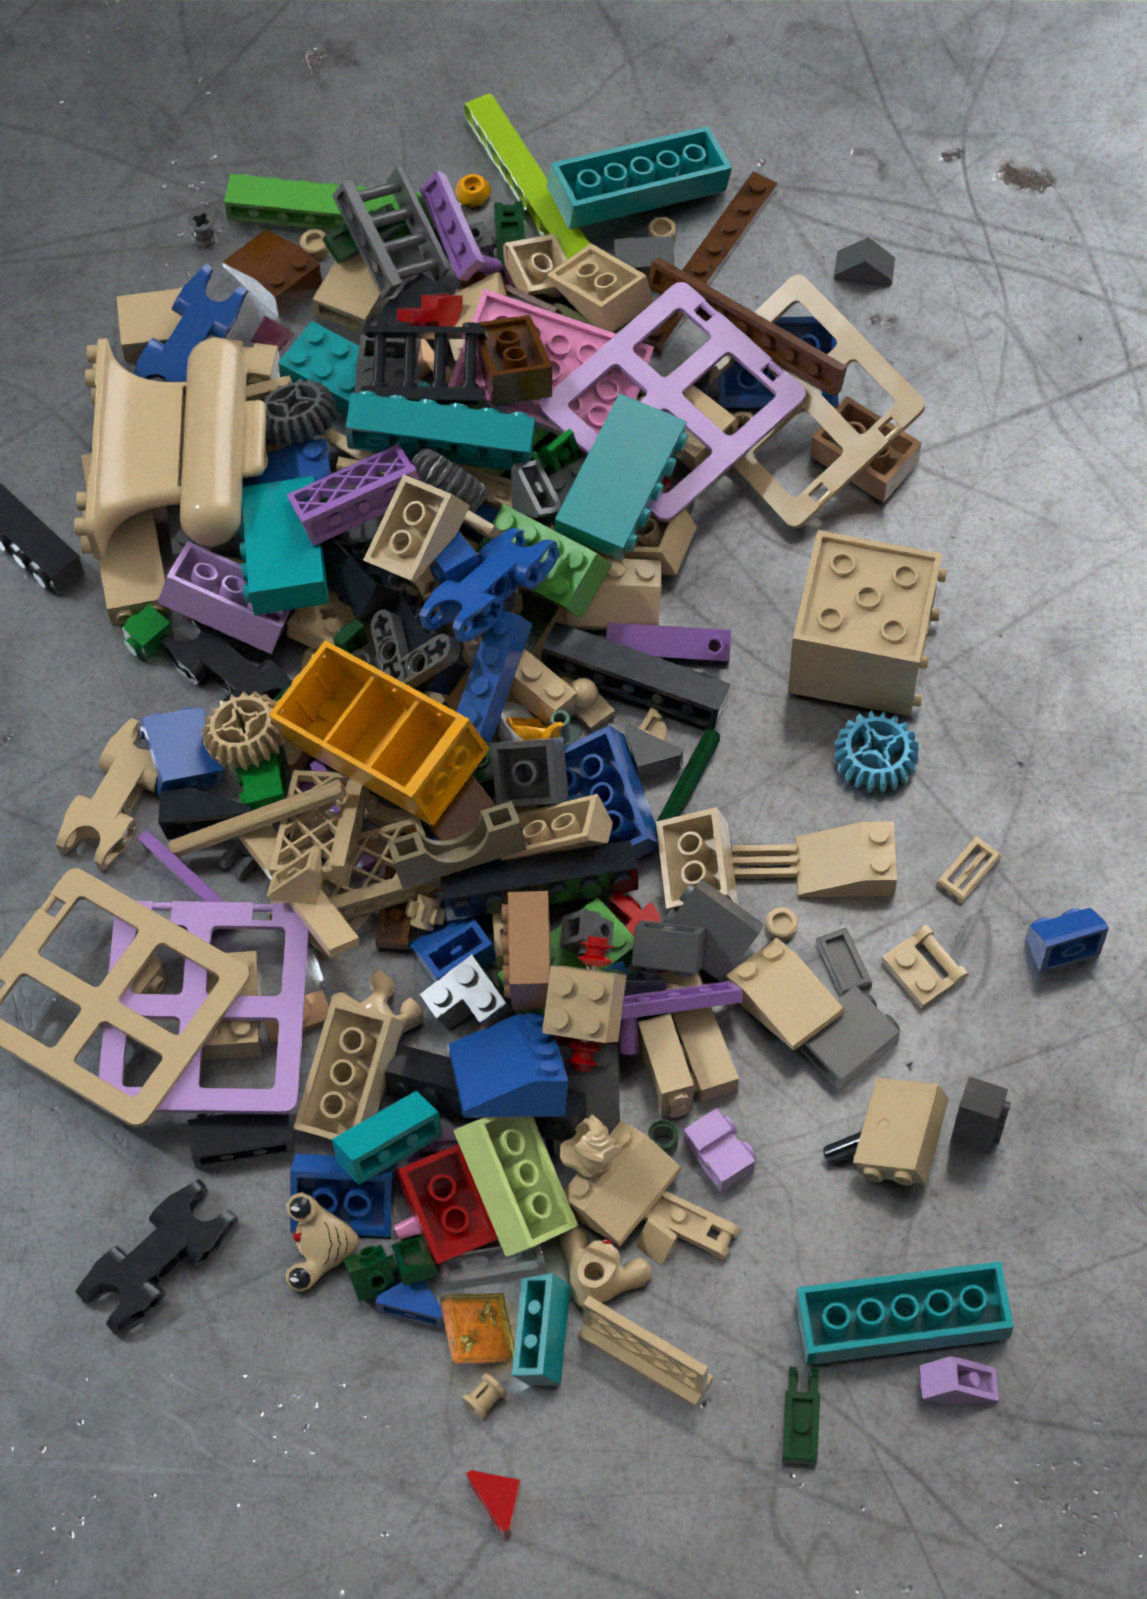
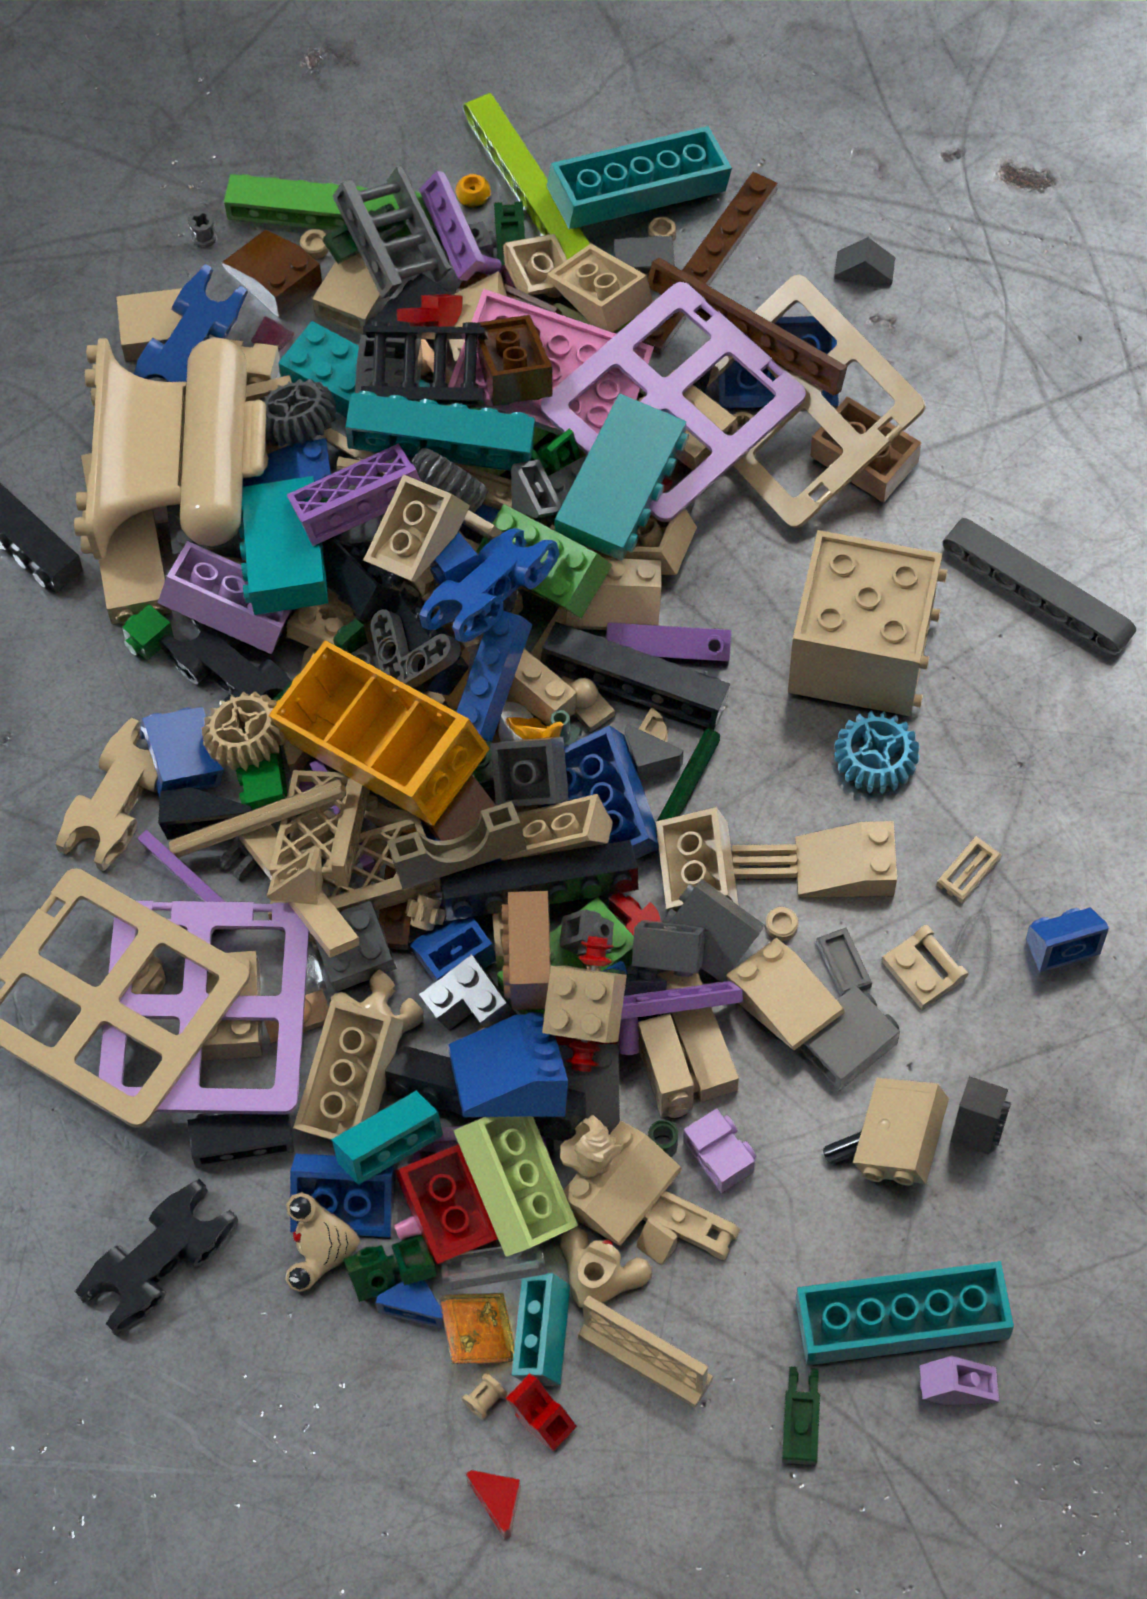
(367, 958): none -> dark grey brick
(540, 1413): none -> red brick
(1039, 586): none -> dark grey beam

